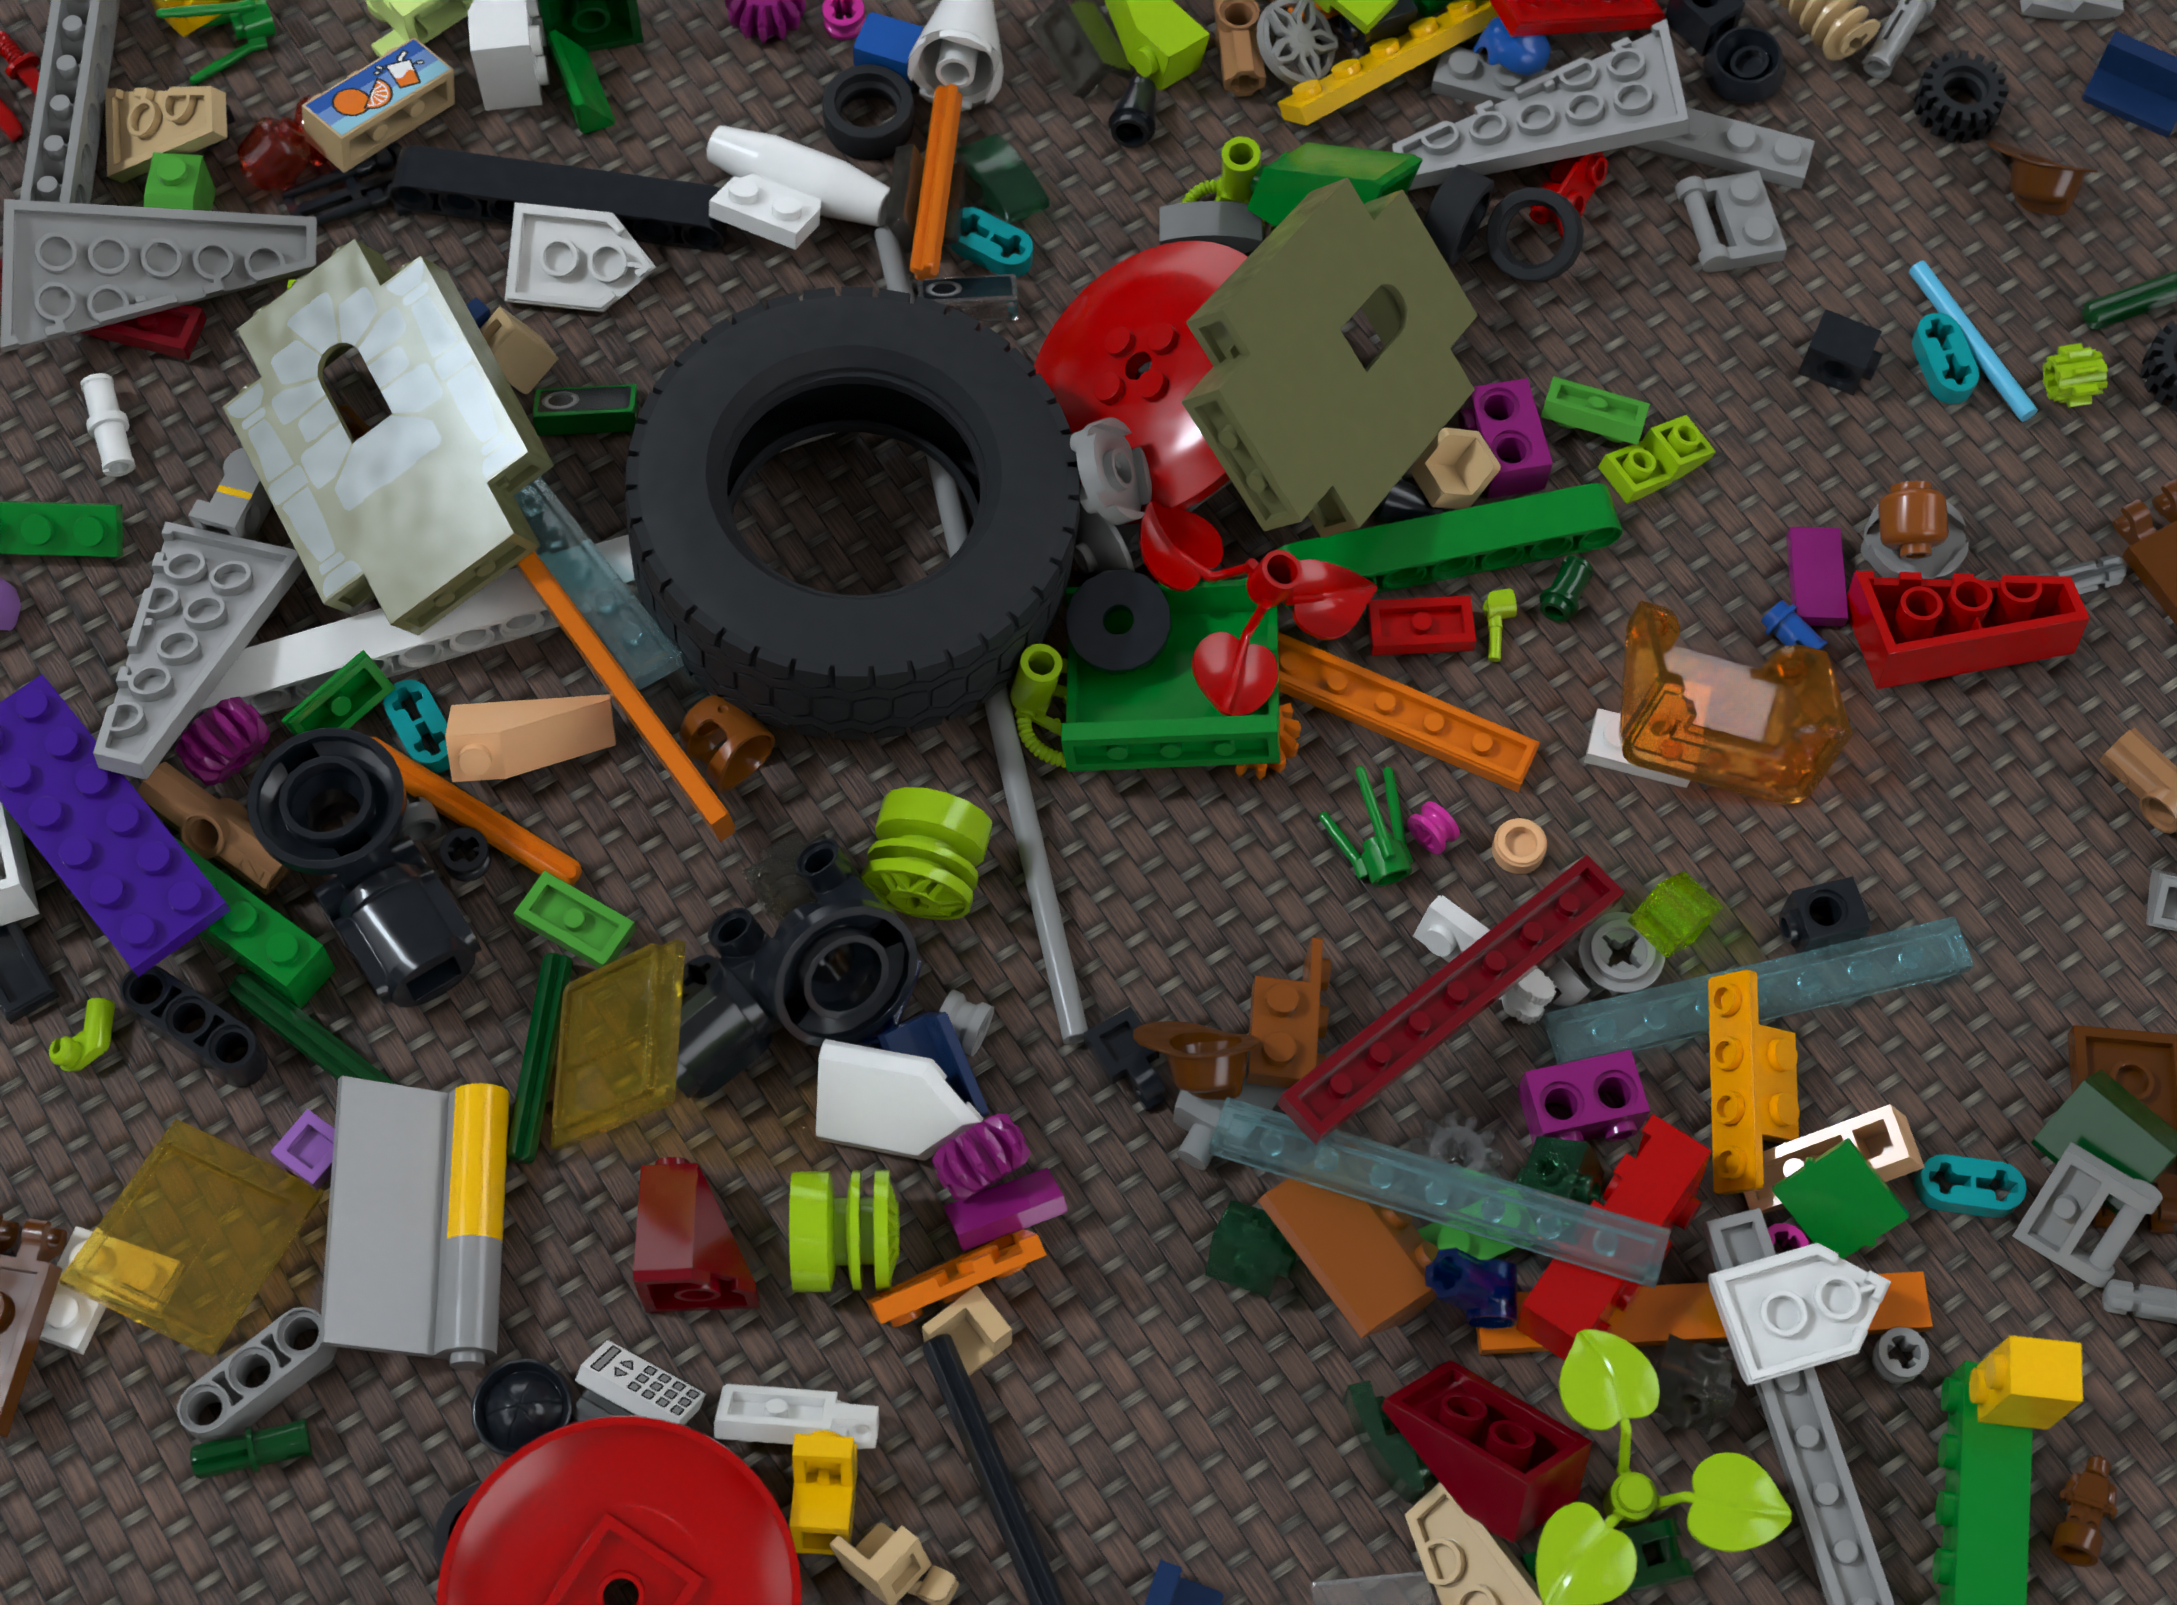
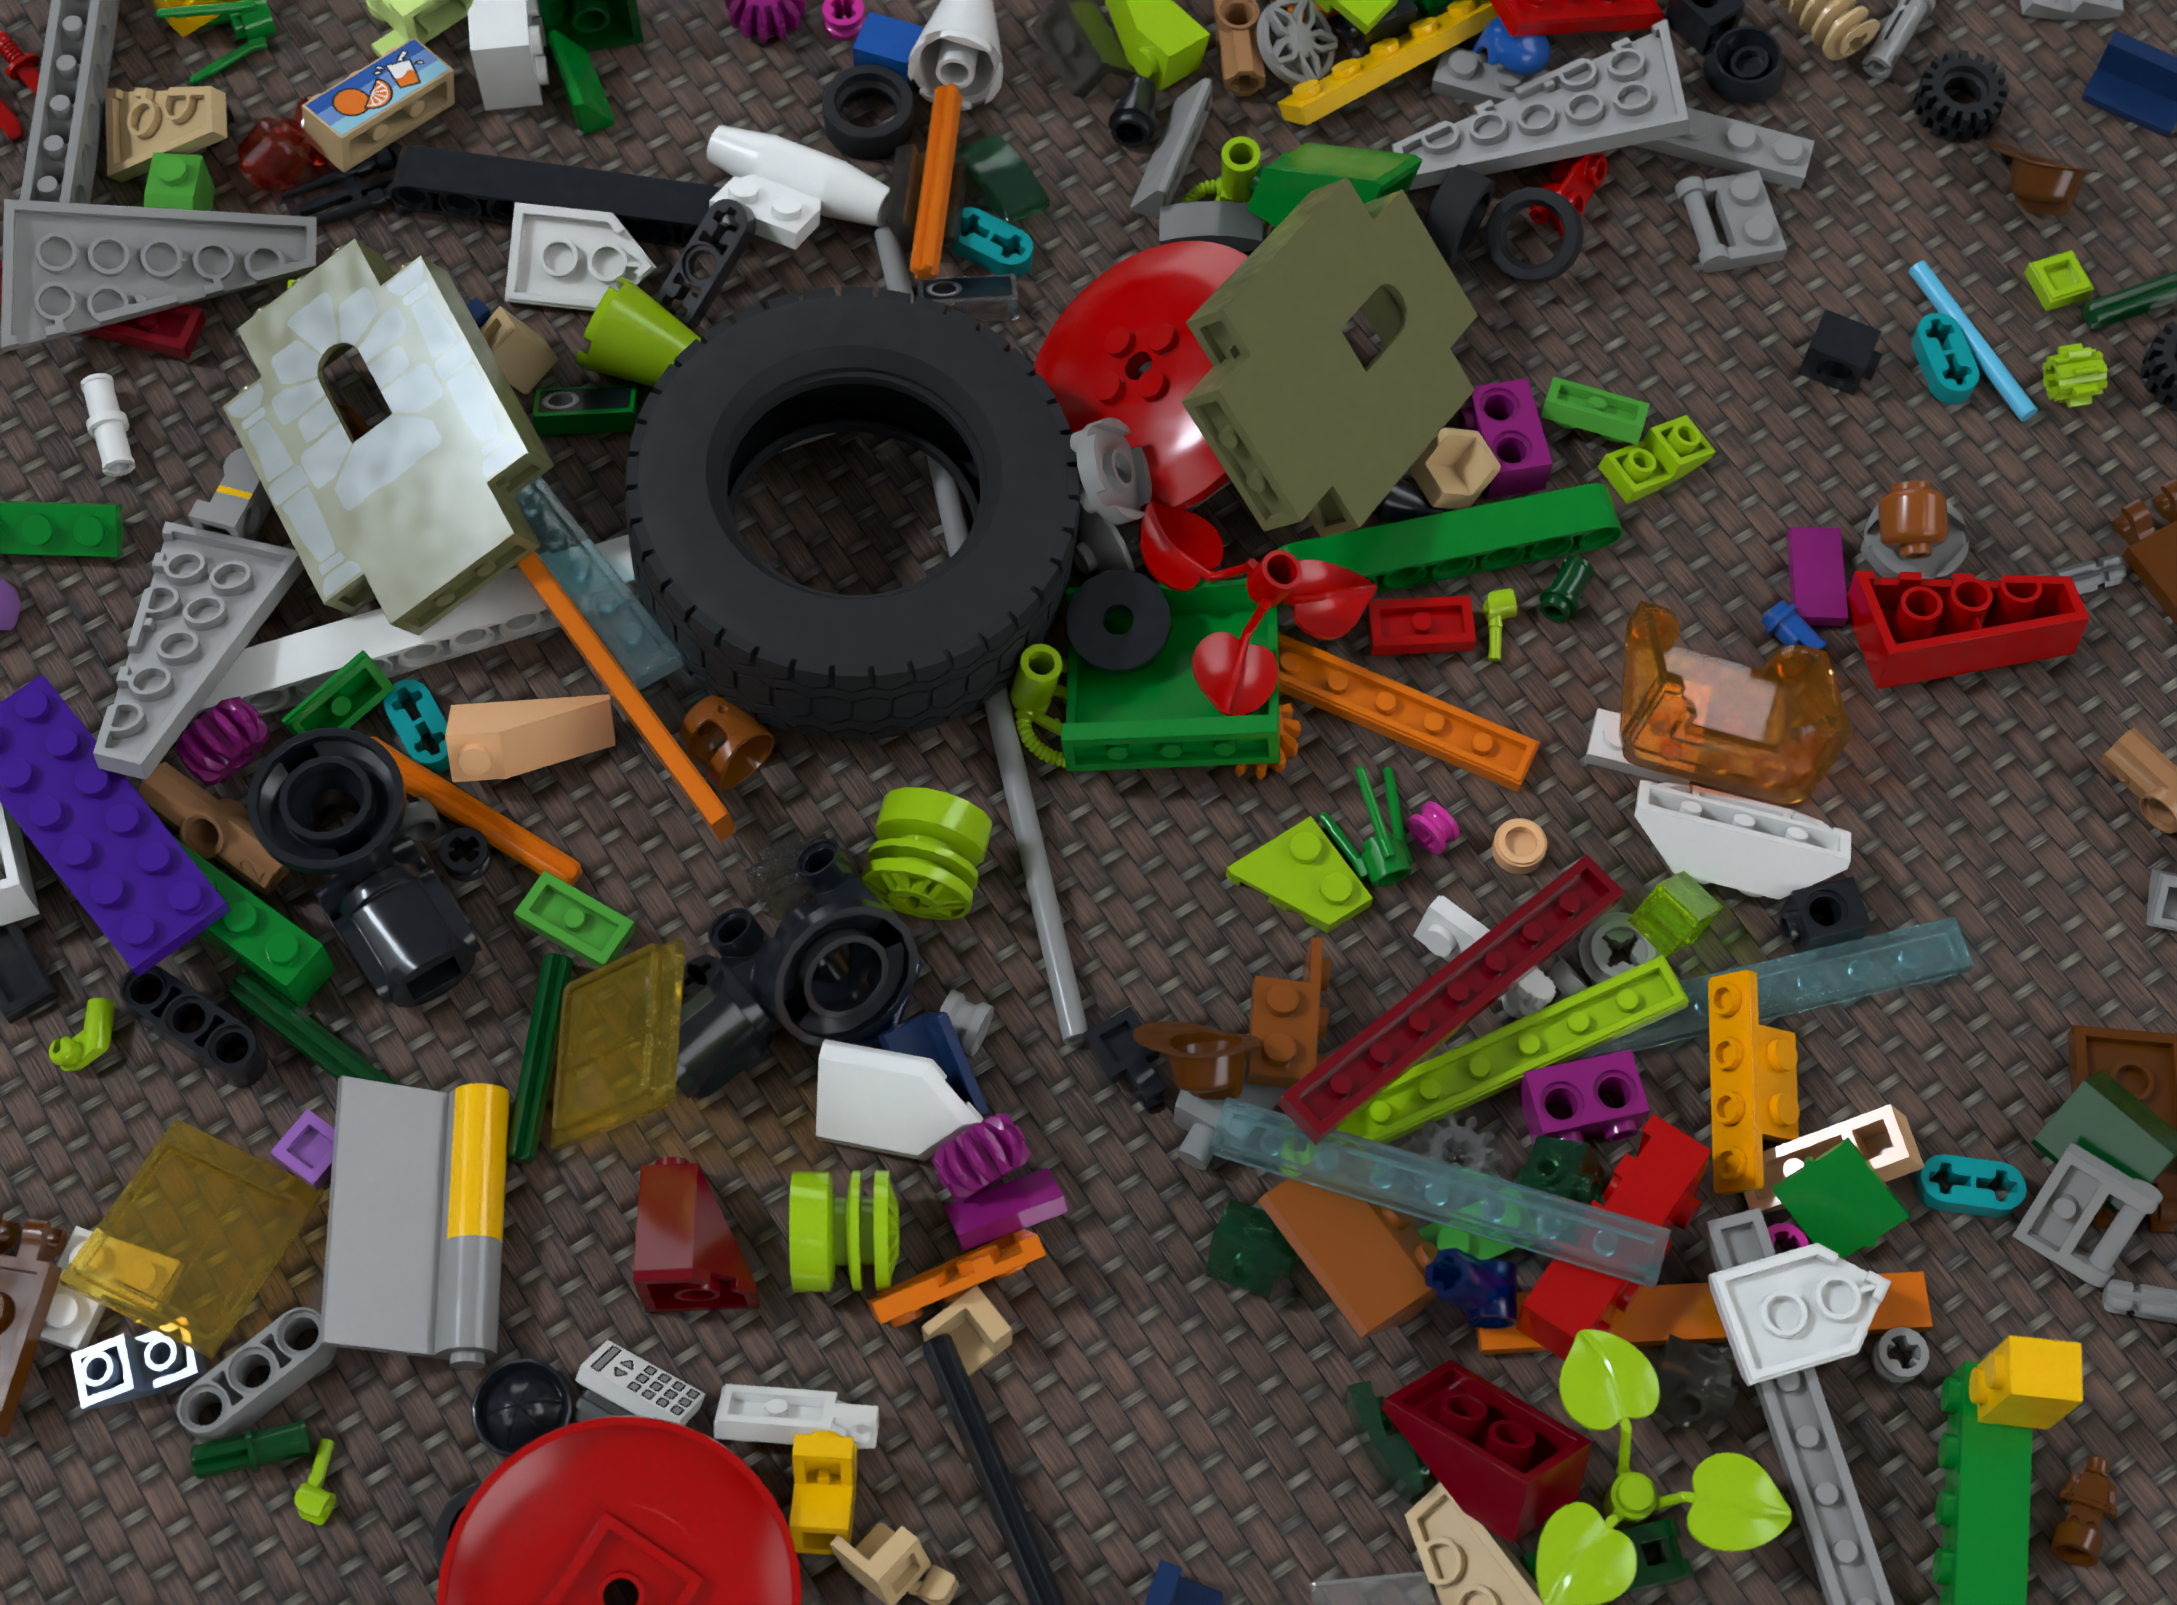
(133, 1368): none -> sand blue slope
(312, 1501): none -> lime hand
(633, 336): none -> lime cone
(725, 260): none -> black beam
(1173, 150): none -> light grey slope
(1304, 876): none -> lime wing
(1527, 1044): none -> lime tile
(1739, 839): none -> white wedge
(2059, 280): none -> lime tile

